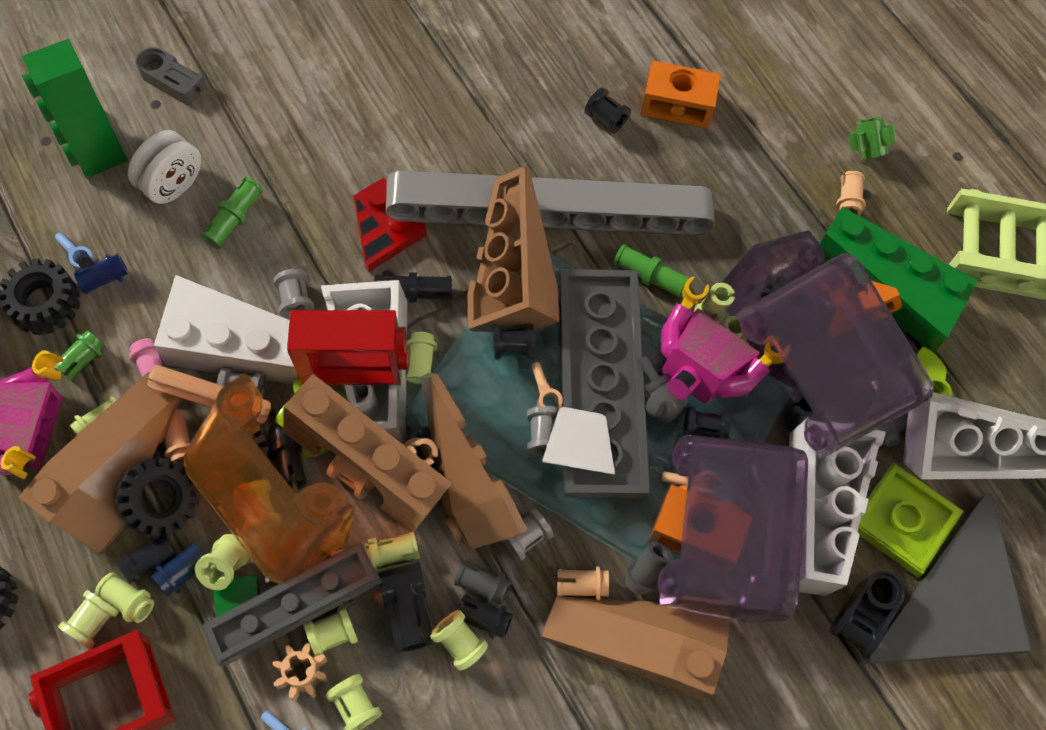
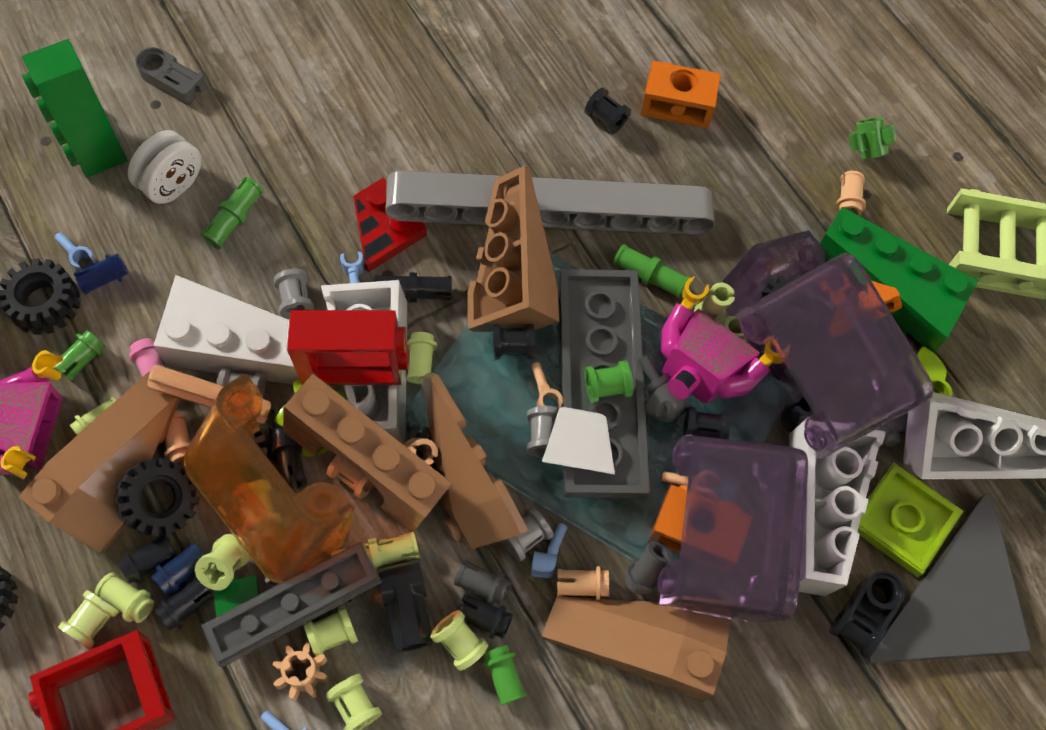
(183, 604): none -> black pin
(353, 270): none -> light blue hand
(504, 674): none -> bright green pin
(544, 563): none -> light blue hand
(608, 381): none -> bright green bush

